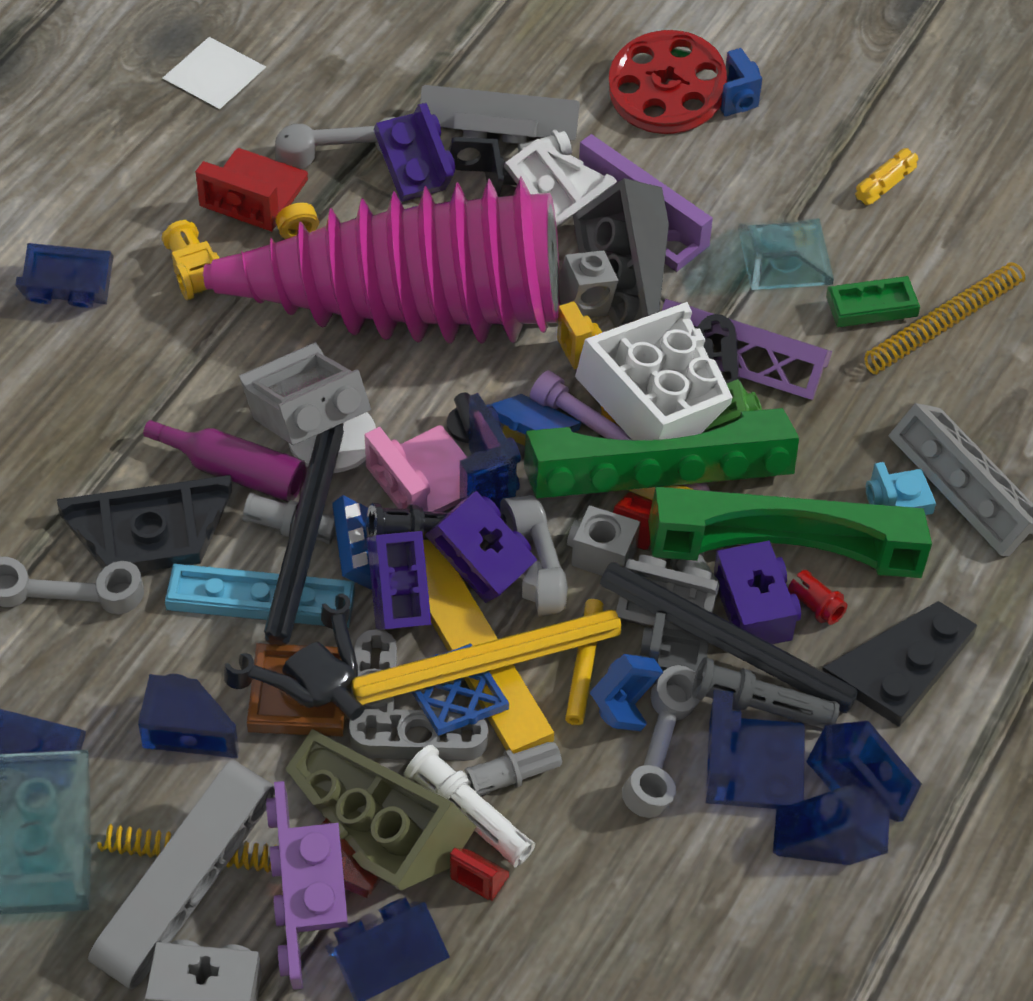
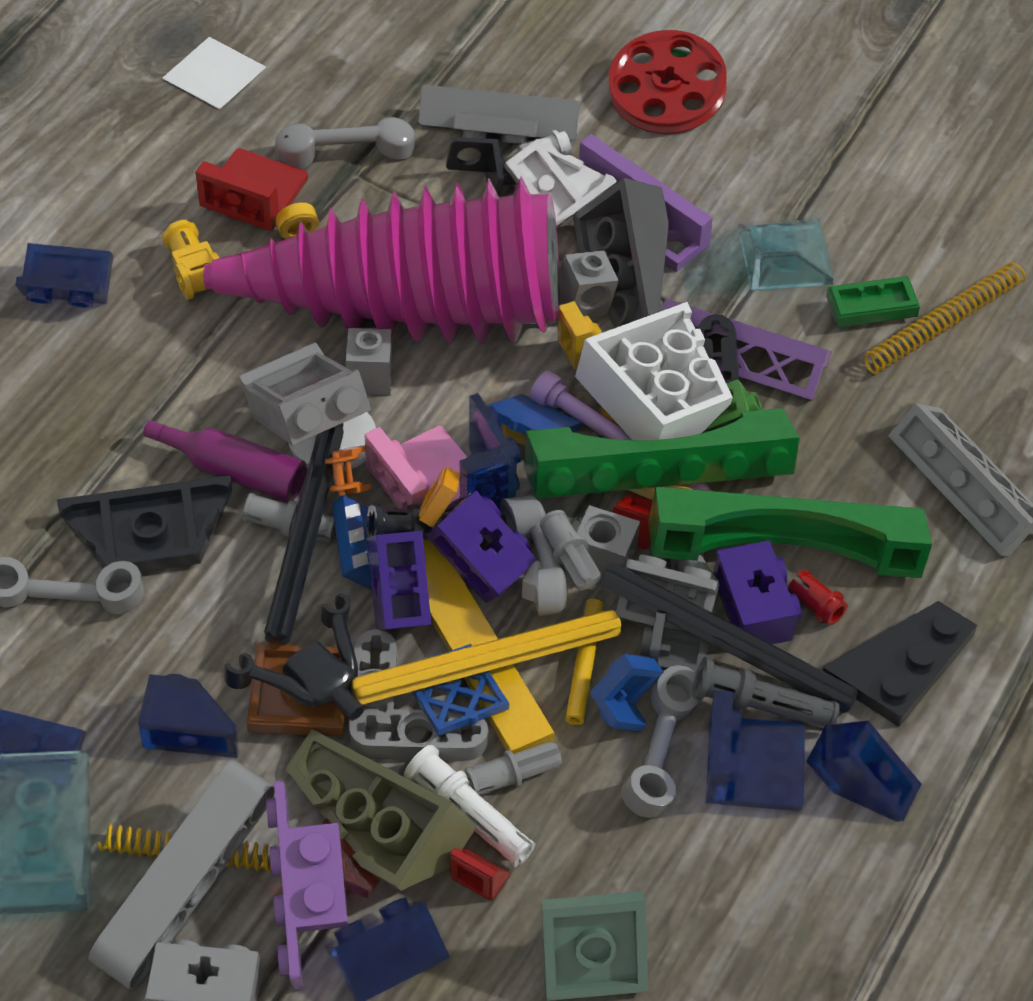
(247, 593): medium azure tile -> none
(345, 455): none -> orange piece
(372, 355): none -> light grey brick
(415, 153): dark purple bracket -> none
(439, 496): none -> light orange tile
(459, 418): black plate -> none
(570, 550): none -> light grey axle
(594, 945): none -> sand green tile
(742, 84): blue bracket -> none
(833, 828): clear blue slope -> none
(886, 176): yellow axle -> none
(900, 489): medium azure bracket -> none

